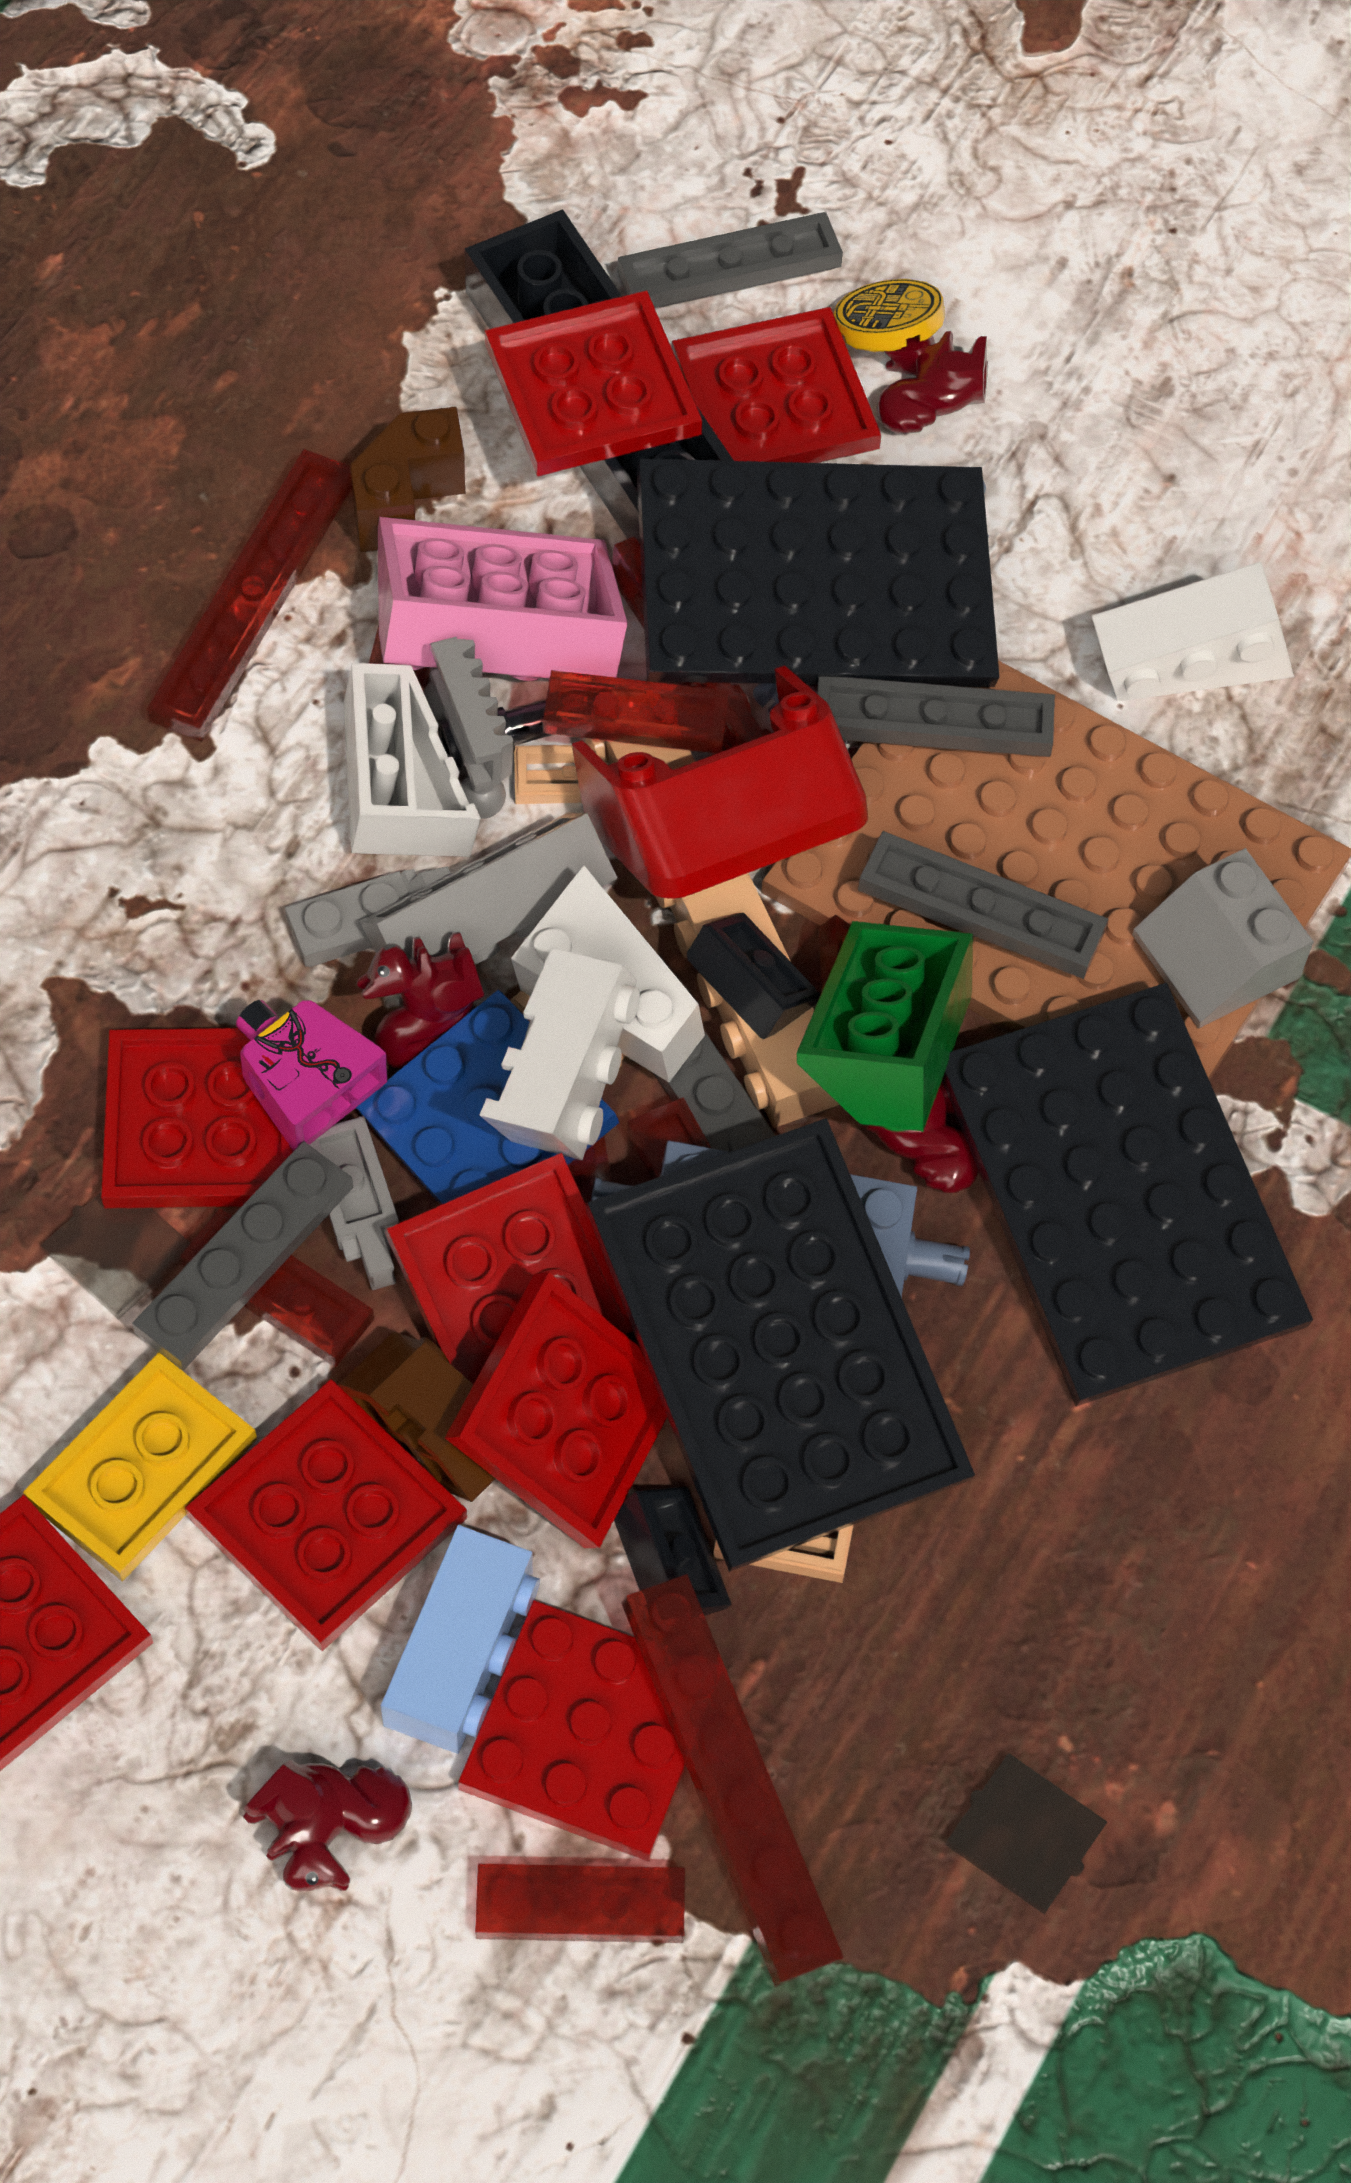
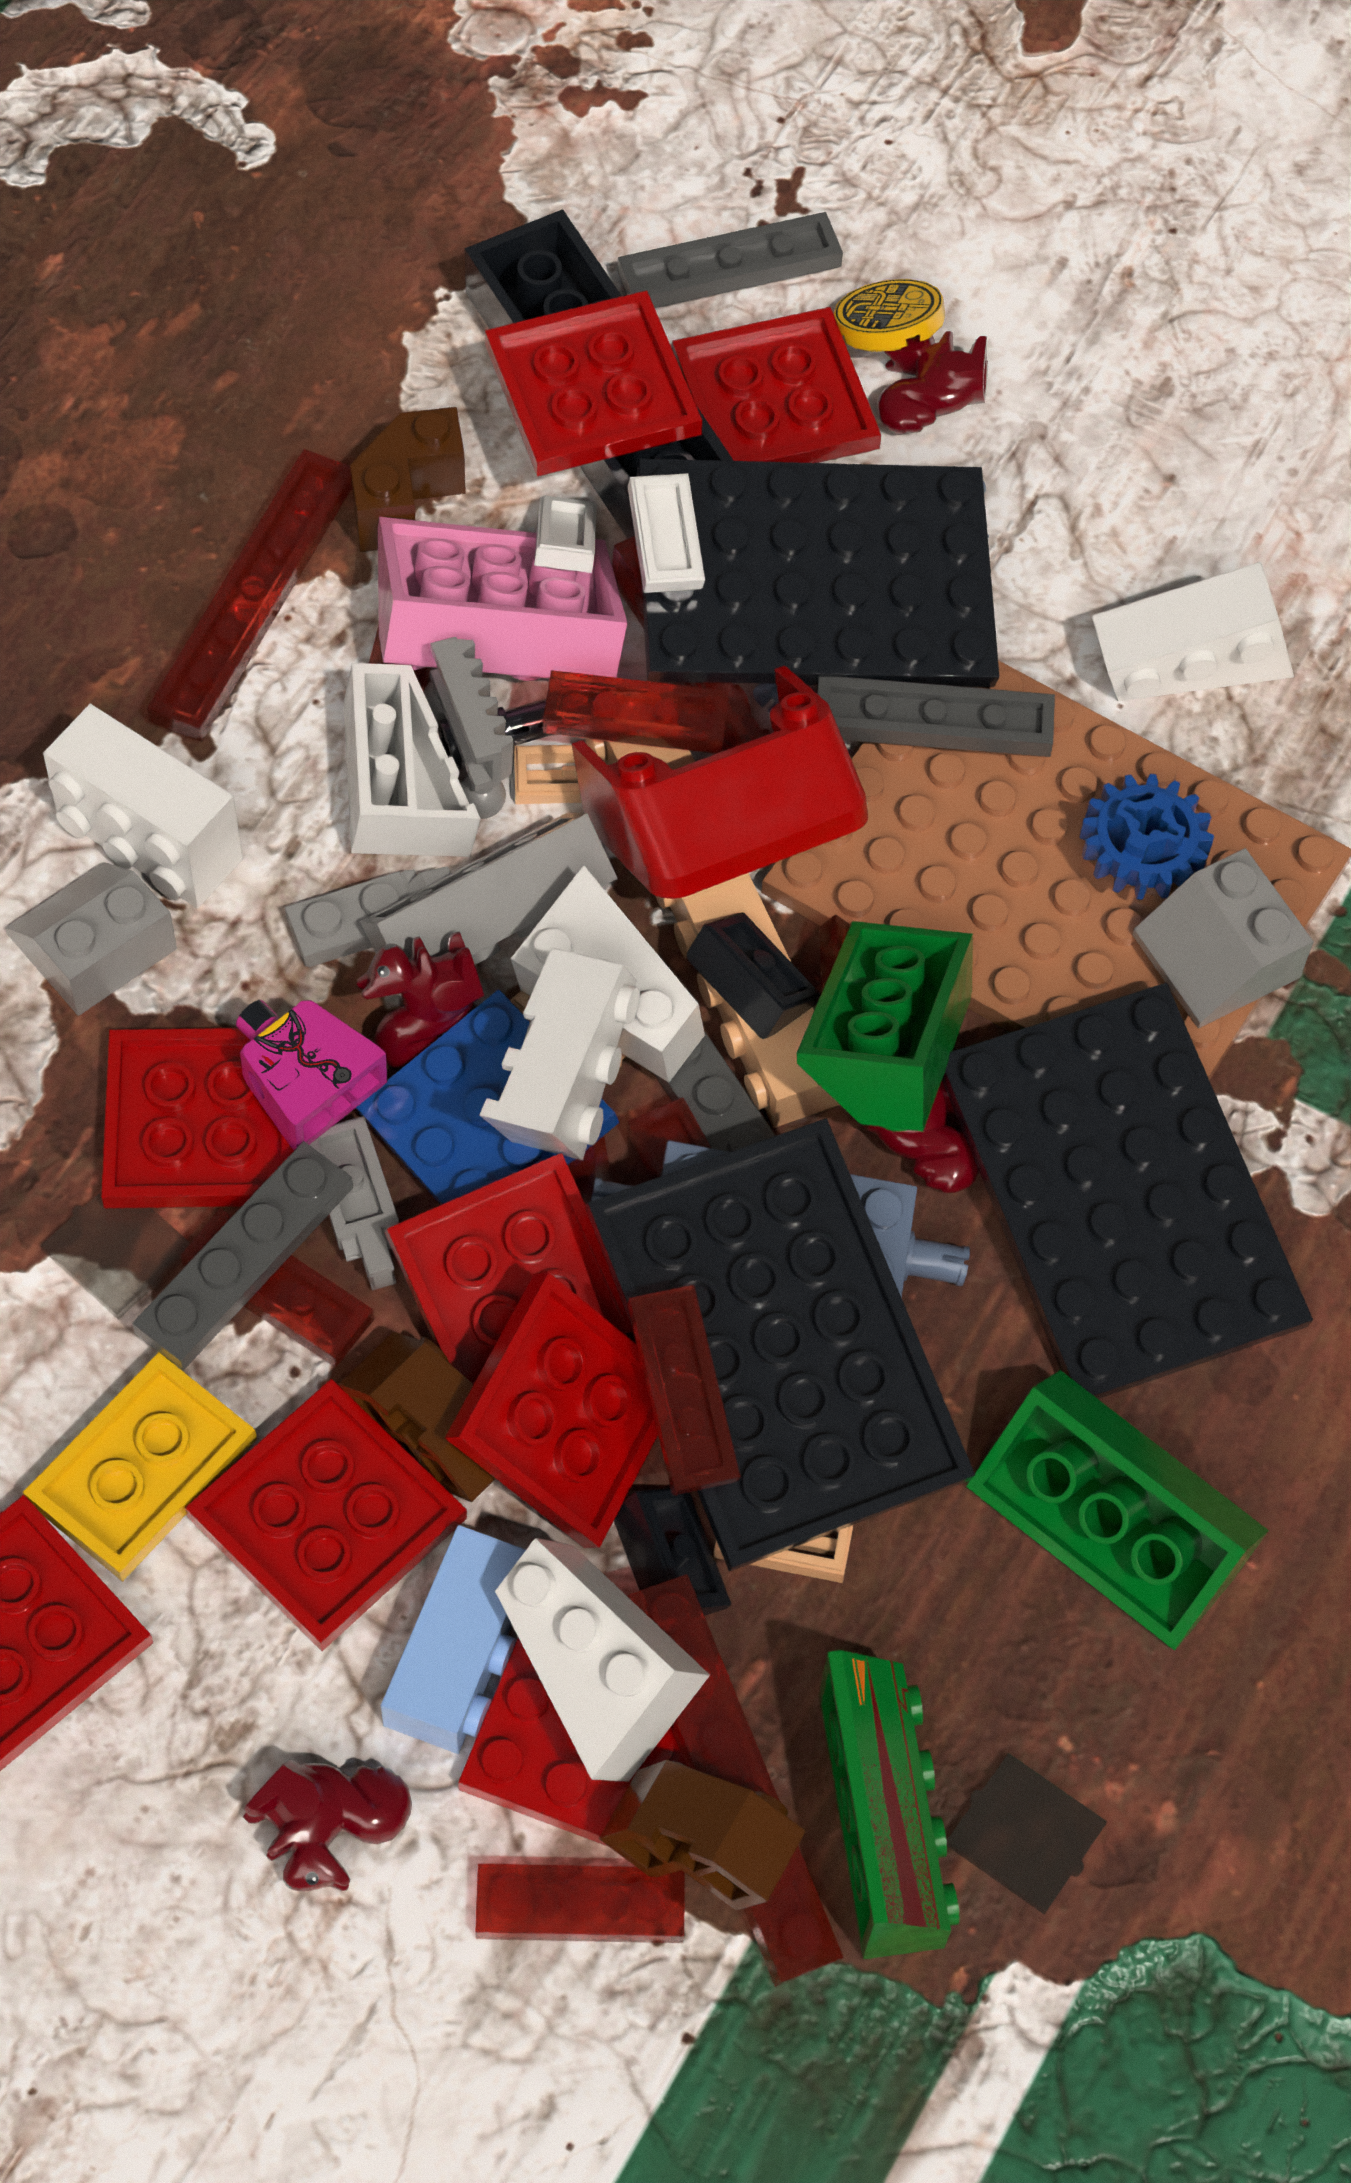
(95, 935): none -> light grey slope
(143, 806): none -> white brick
(566, 534): none -> white tile
(598, 1658): none -> white wedge
(666, 533): none -> white tile
(683, 1390): none -> clear red plate
(708, 1828): none -> reddish brown brick
(885, 1806): none -> green slope
(983, 904): dark grey plate -> none
(1116, 1508): none -> green slope
(1145, 836): none -> blue gear

